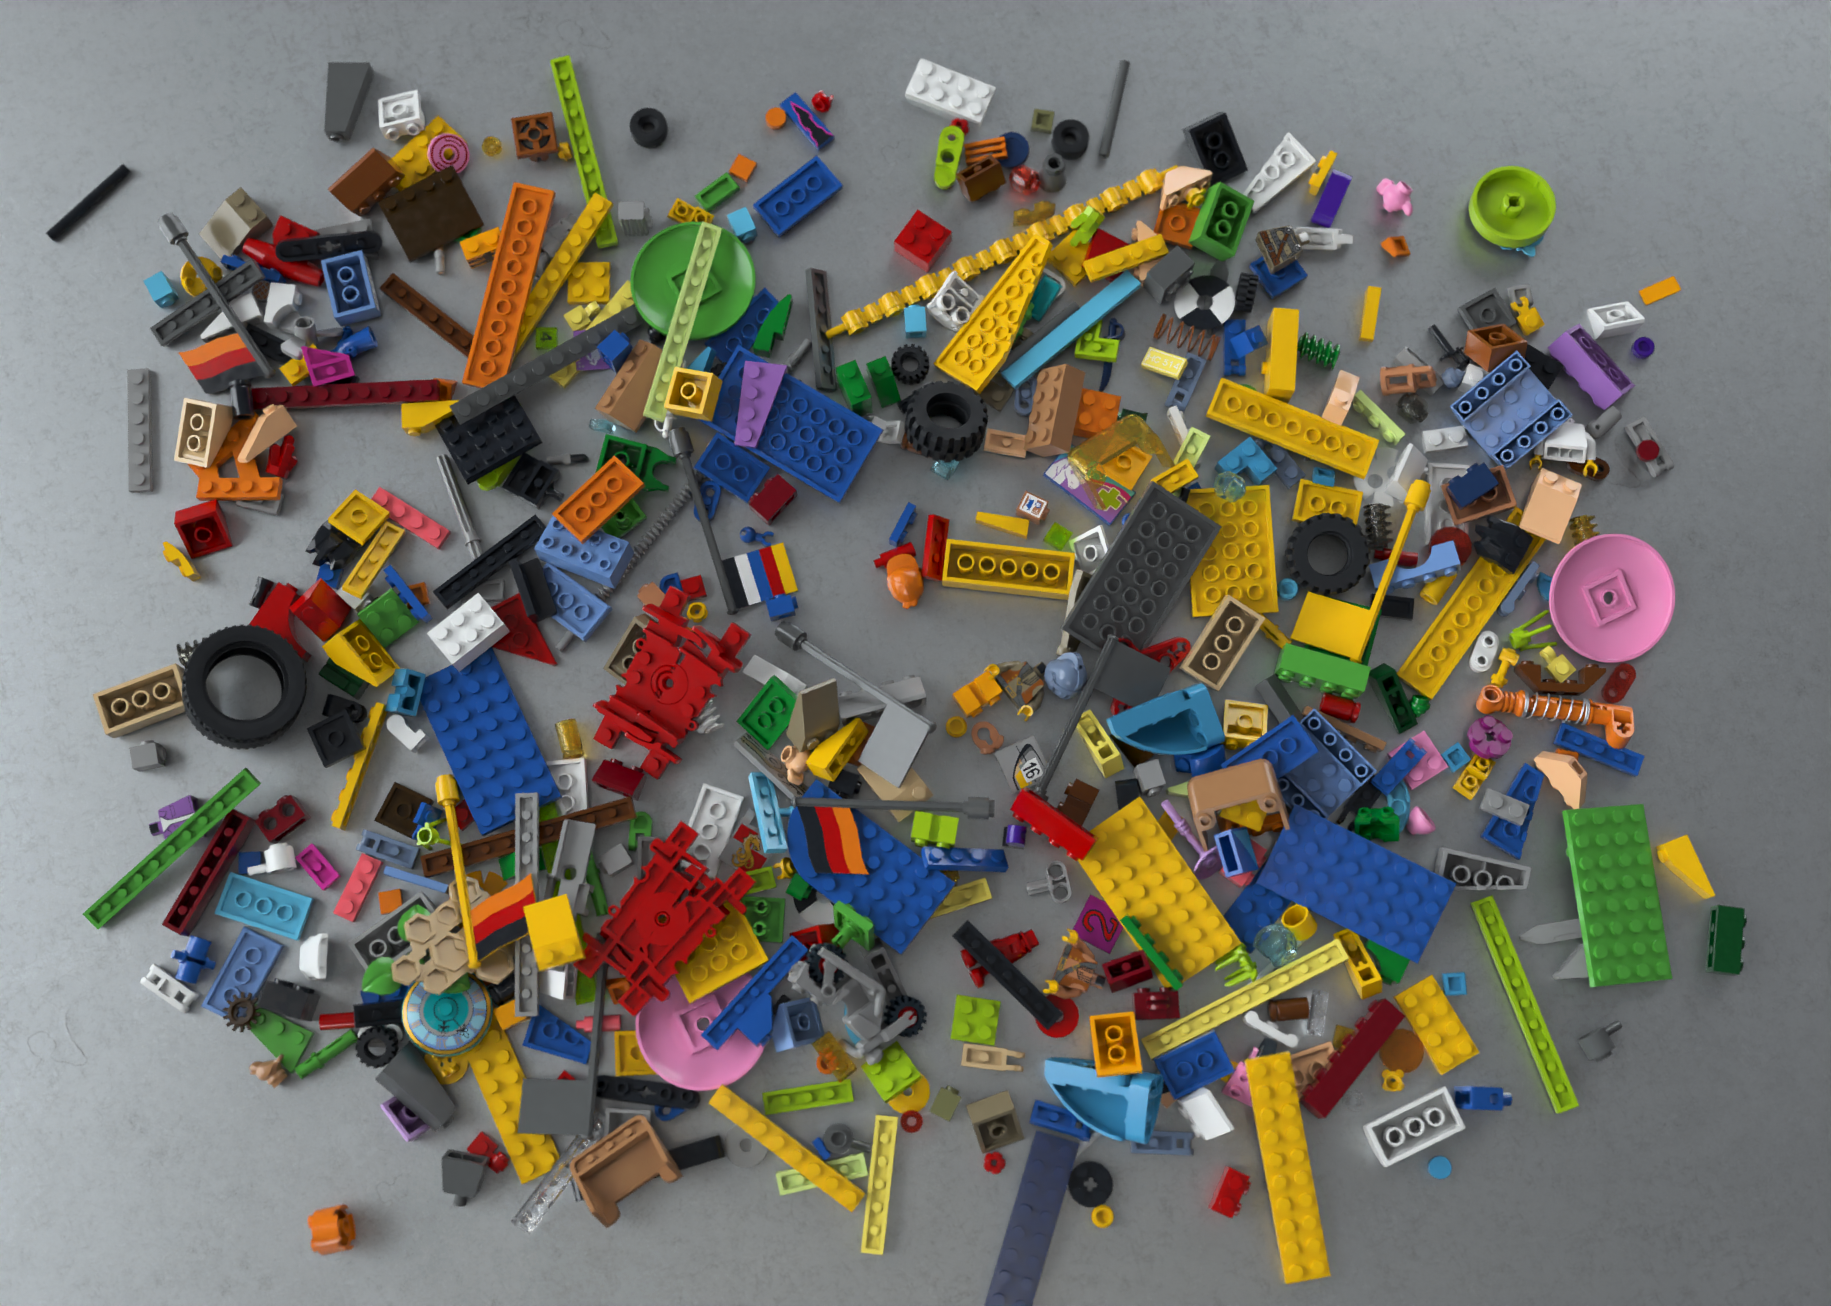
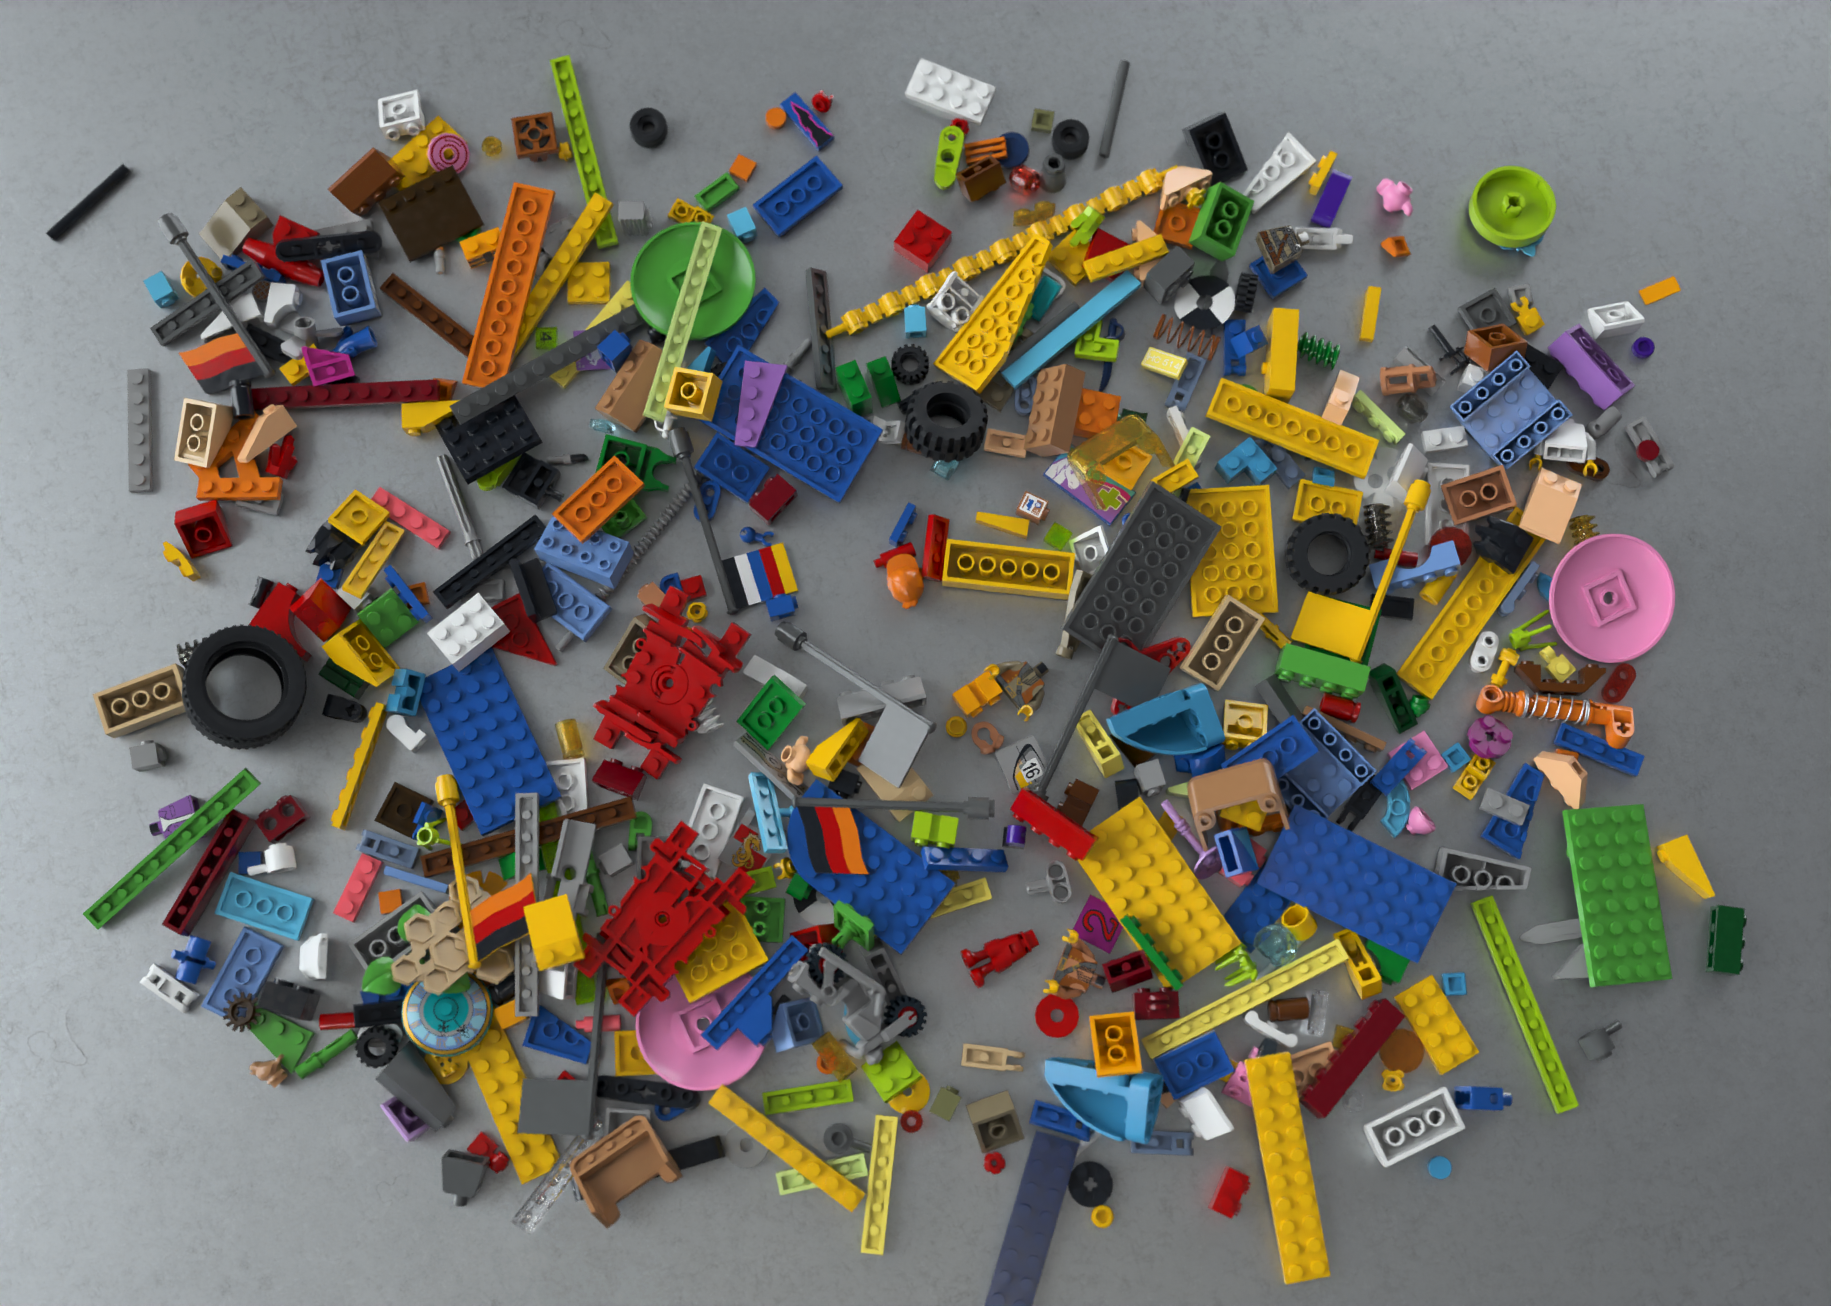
(318, 867): dark pink plate -> none
(332, 1230): orange brick -> none
(336, 738): black tile -> none
(345, 97): dark grey slope -> none
(580, 318): light yellow plate -> none
(773, 327): green slope -> none
(814, 715): dark tan slope -> none
(821, 1148): blue tile -> none
(975, 1020): lime plate -> none
(1007, 975): black plate -> none
(1066, 675): sand blue helmet -> none
(1229, 486): clear light blue head -> none
(1287, 589): medium azure tile -> none
(1377, 823): green cylinder -> none
(1452, 377): sand blue plate -> none
(1472, 485): dark blue brick -> none

